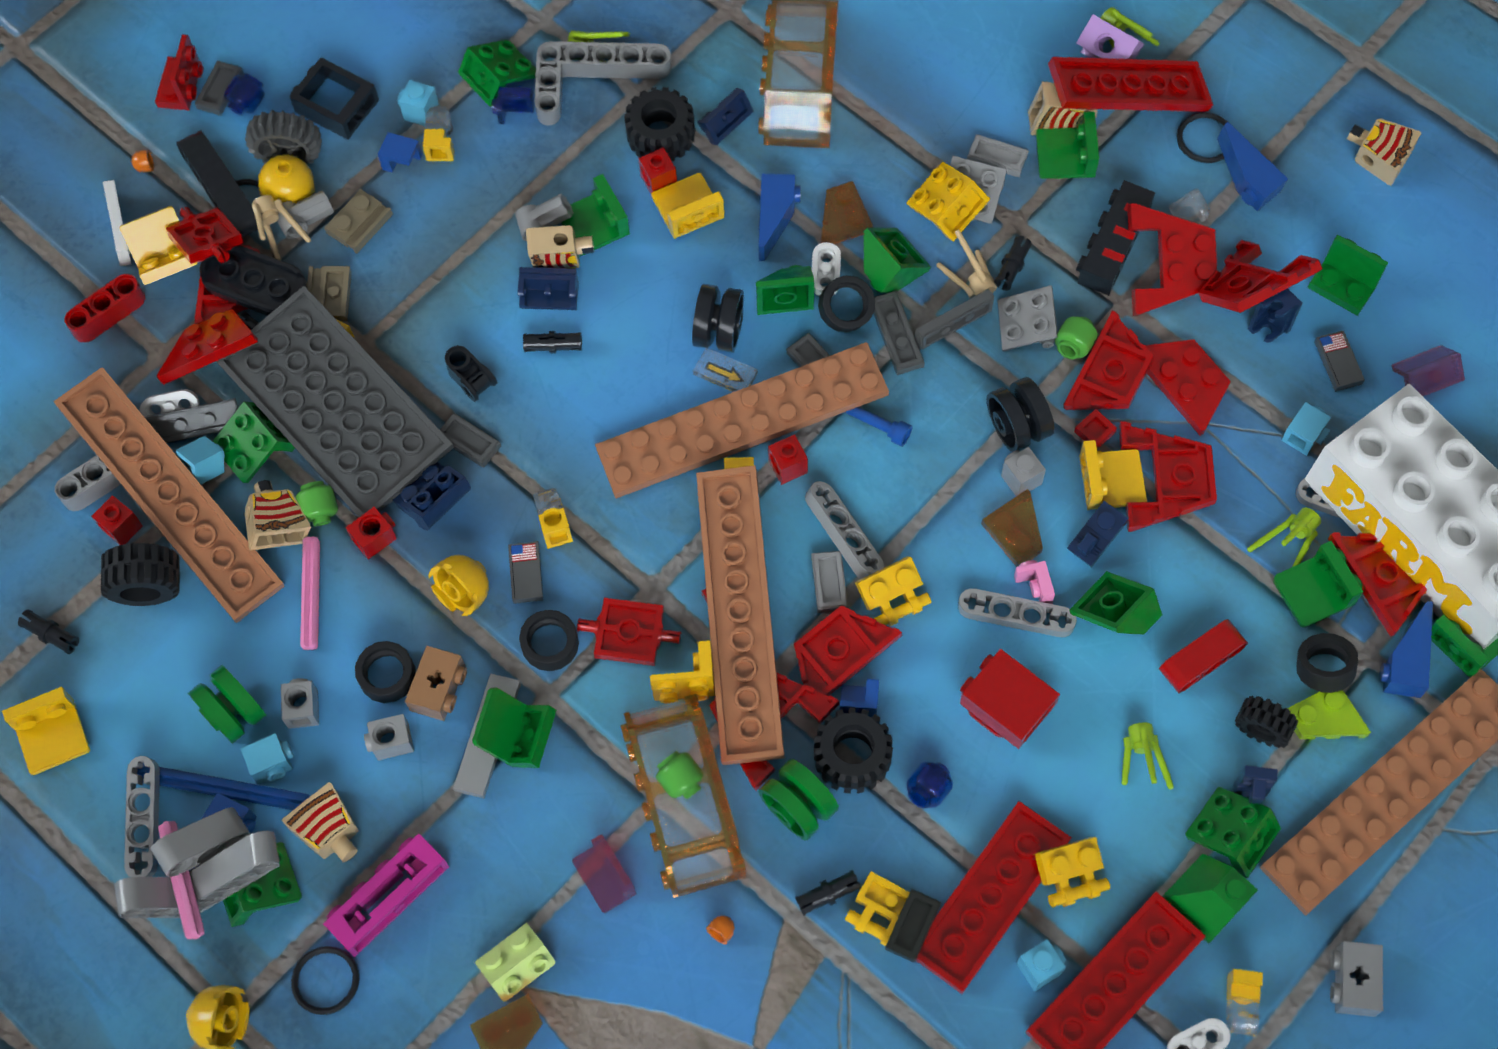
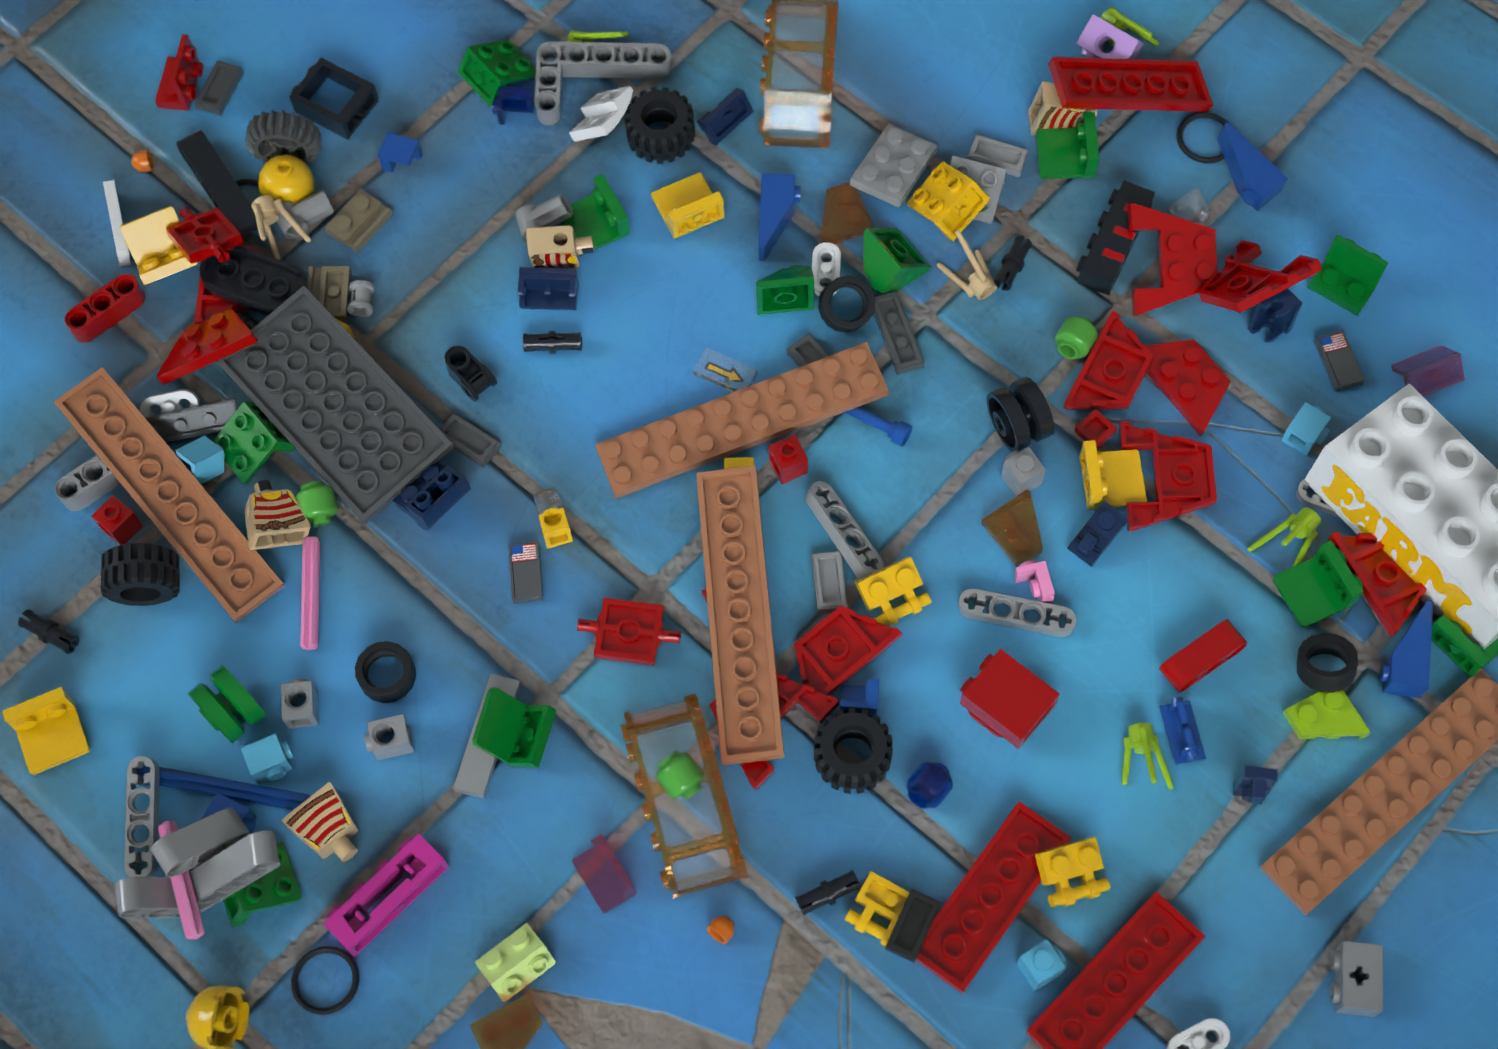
(244, 94): clear blue head -> none
(360, 298): none -> light grey bush
(372, 544): red brick -> none
(416, 101): medium azure brick -> none
(433, 668): medium nougat brick -> none
(436, 133): leg -> none
(460, 583): yellow cylinder -> none
(545, 618): black tyre -> none
(602, 113): none -> white slope
(657, 170): red brick -> none
(676, 686): yellow bracket -> none
(718, 319): black wheel -> none
(798, 799): green wheel -> none
(893, 165): none -> light grey plate
(954, 319): dark grey tile -> none
(1028, 319): light grey hinge -> none
(1119, 605): green slope -> none
(1182, 731): none -> blue hinge
(1210, 895): green slope -> none
(1235, 829): green bracket -> none
(1243, 1001): leg -> none
(1266, 721): black tyre -> none
(1384, 148): tan torso -> none

